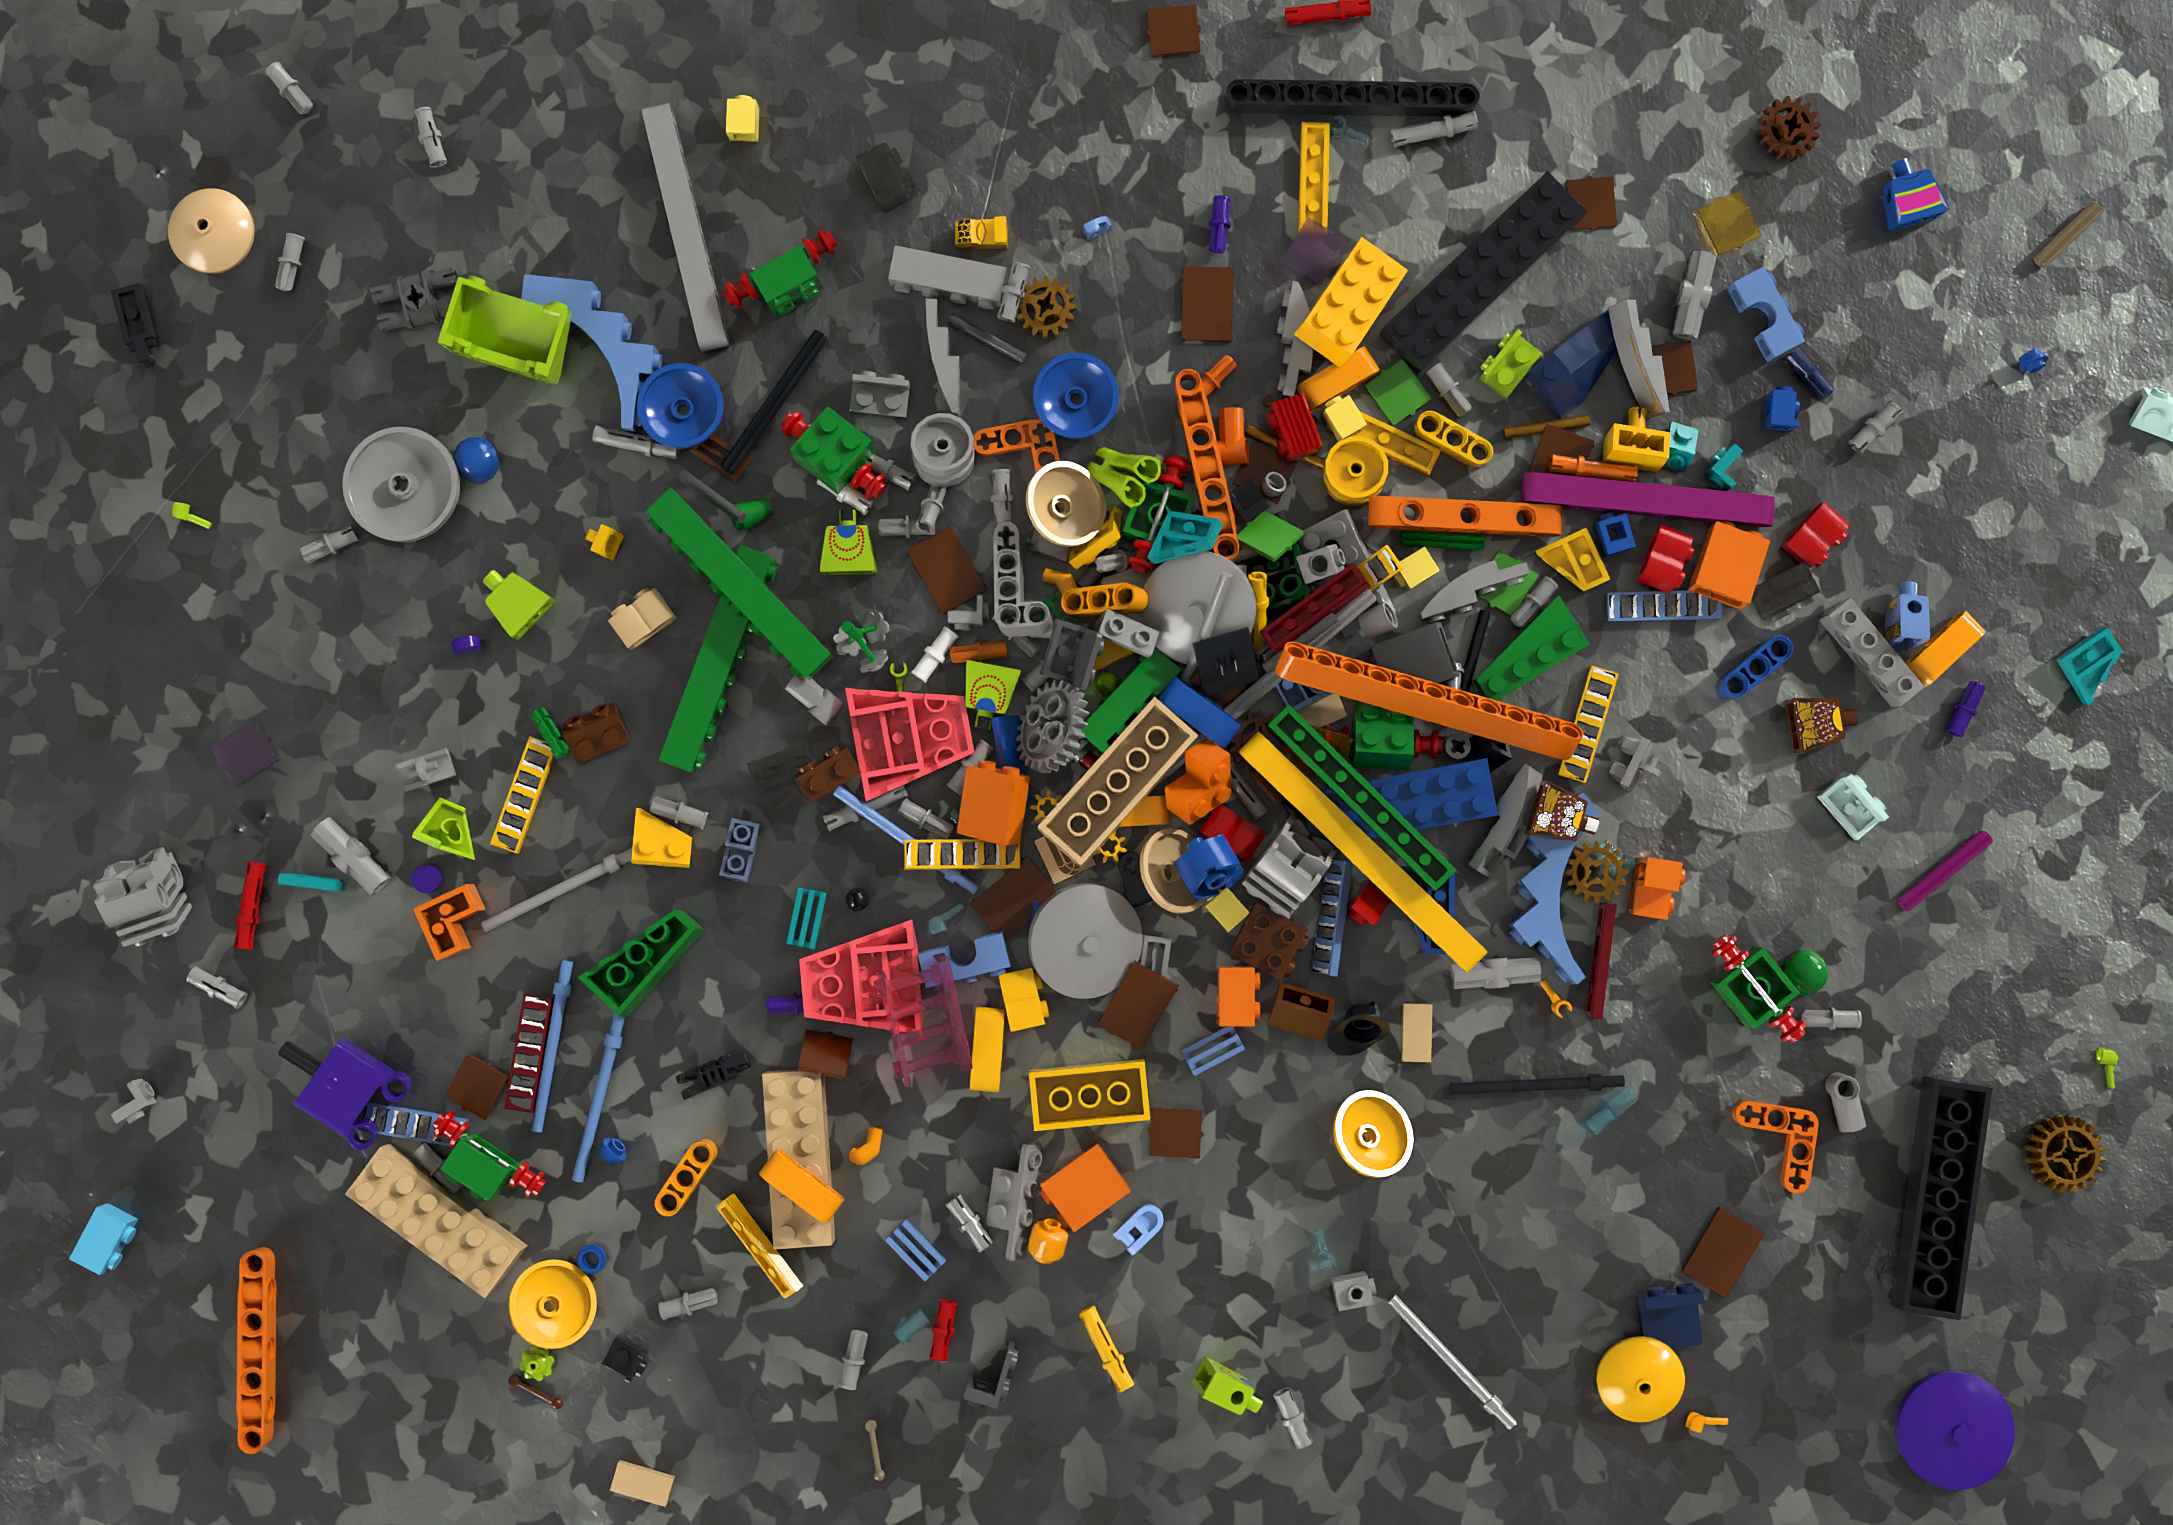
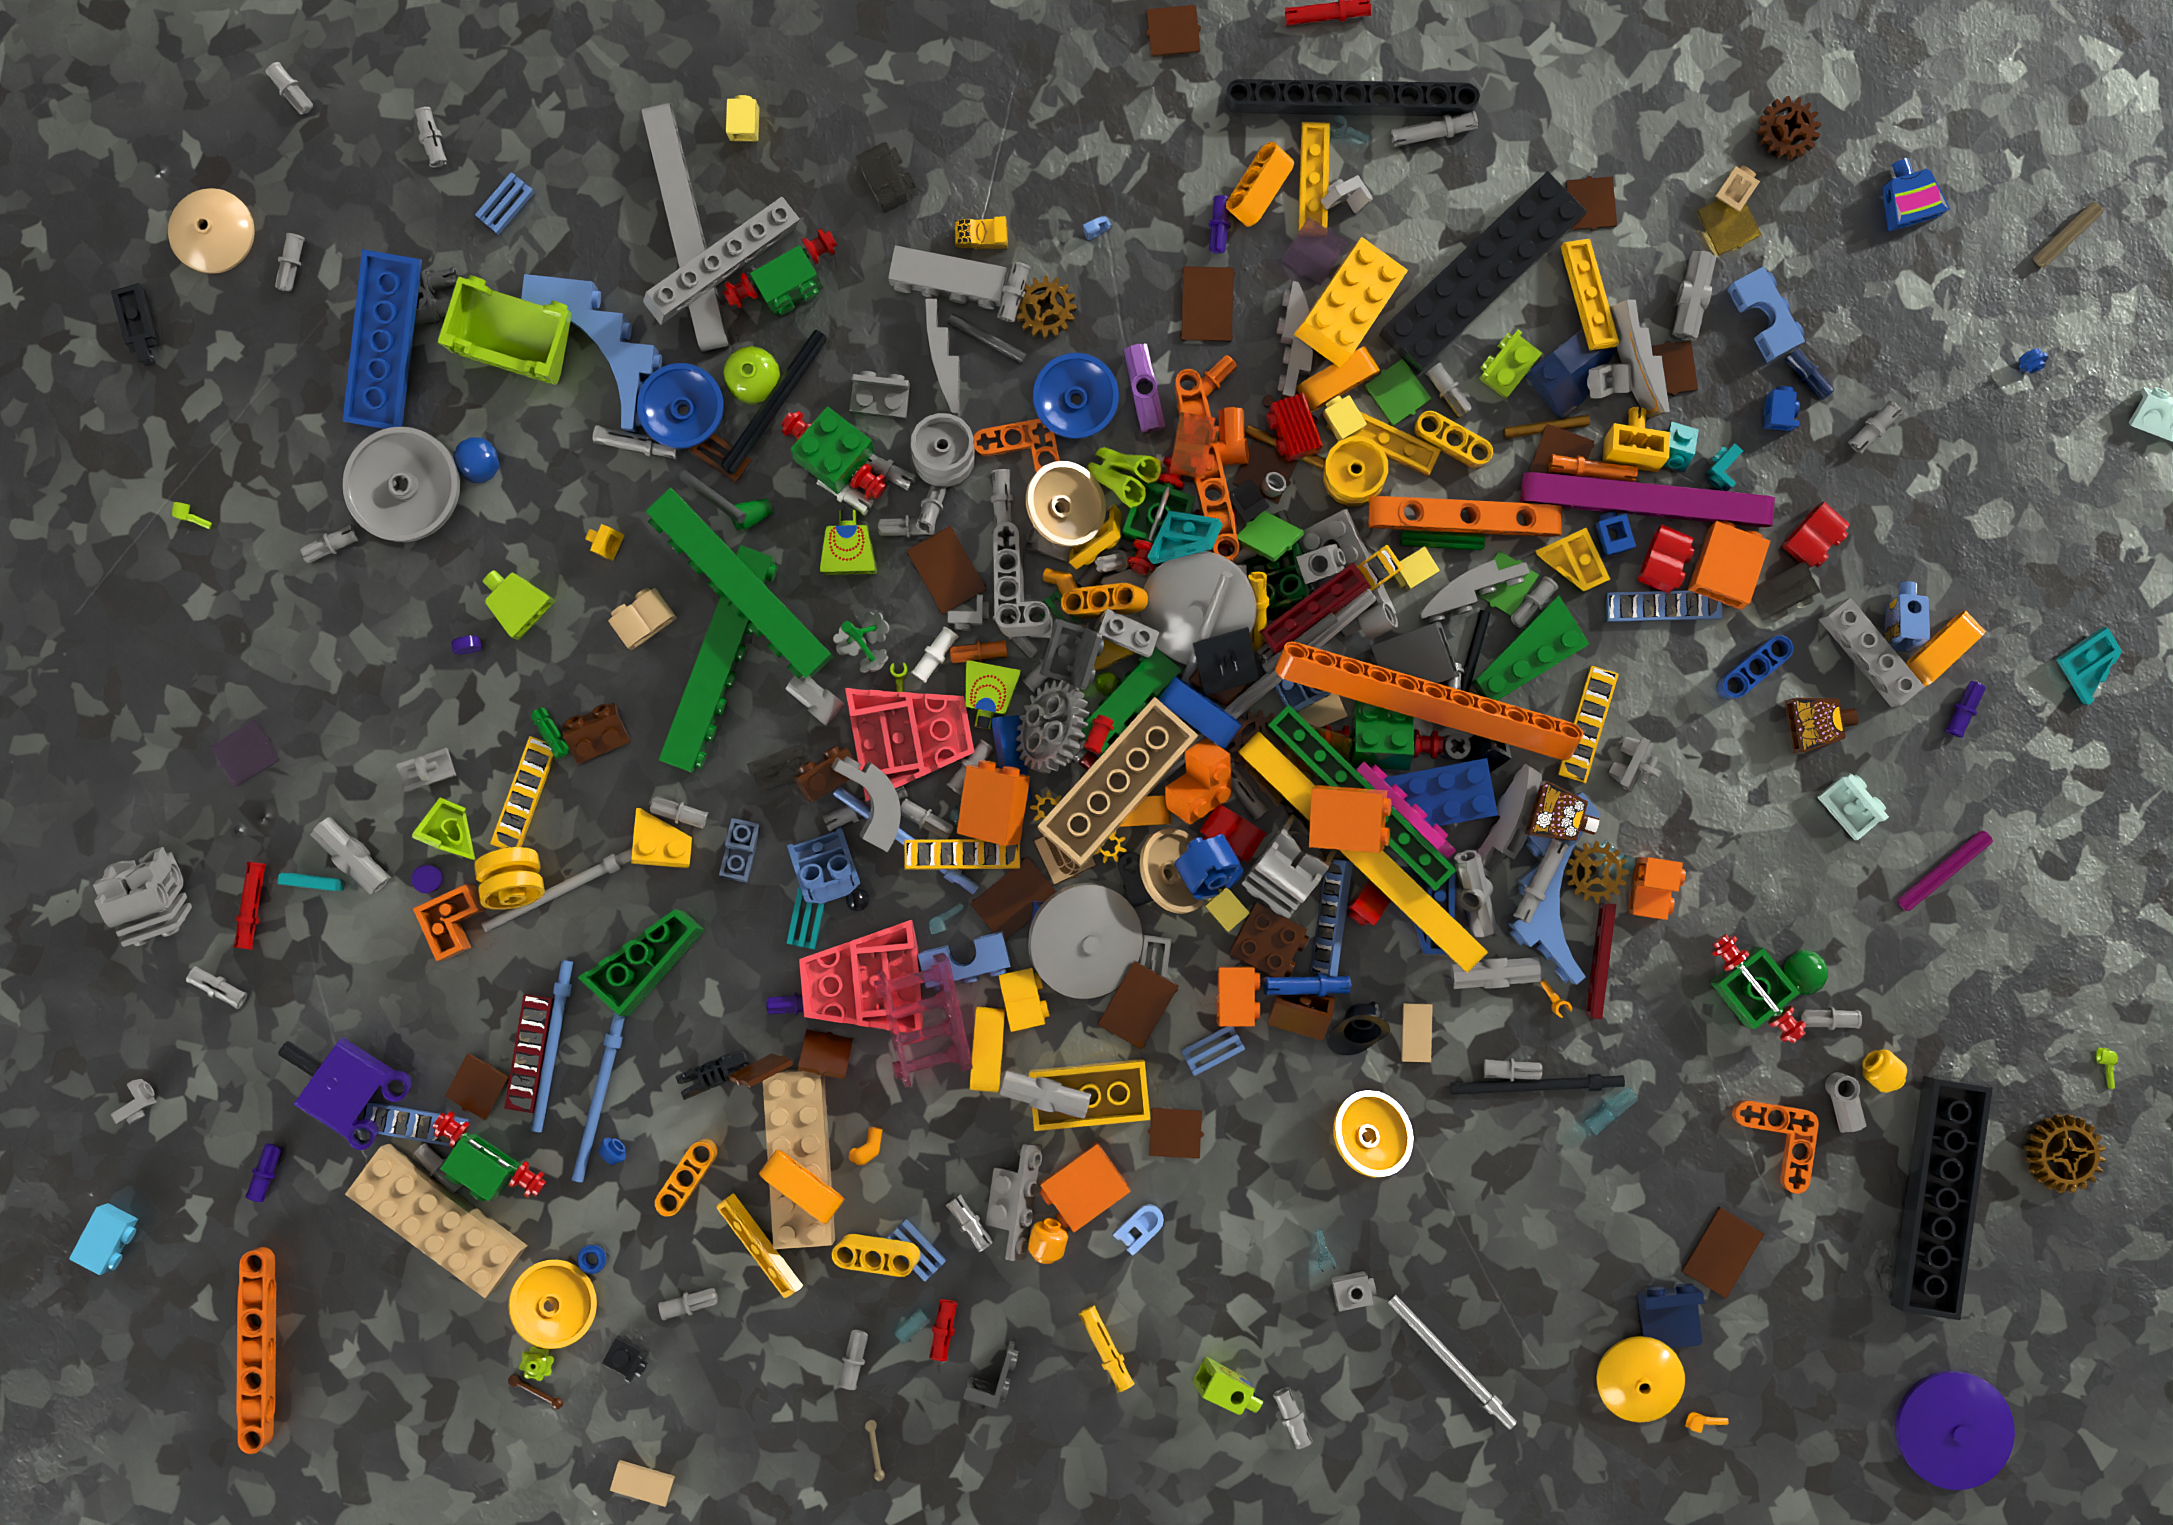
(263, 1173): none -> dark purple axle
(382, 339): none -> blue plate
(495, 198): none -> medium blue tile
(509, 878): none -> yellow wheel
(721, 260): none -> light grey brick
(751, 374): none -> lime cylinder
(760, 1070): none -> reddish brown piece
(824, 867): none -> medium blue slope
(864, 1261): none -> yellow beam
(885, 805): none -> light grey arch
(1045, 1094): none -> light grey piece
(1098, 733): none -> red pin
(1140, 371): none -> medium lavender piece
(1193, 445): none -> clear orange brick
(1260, 184): none -> light orange beam
(1316, 985): none -> blue pin
(1349, 819): none -> orange brick
(1351, 191): none -> light grey bracket
(1413, 814): none -> dark pink wing
(1475, 893): none -> light grey piece
(1512, 1069): none -> light grey axle
(1535, 891): none -> light grey pin
(1589, 294): none -> yellow tile
(1609, 379): none -> light grey bracket
(1737, 187): none -> tan bracket
(1884, 1070): none -> yellow head

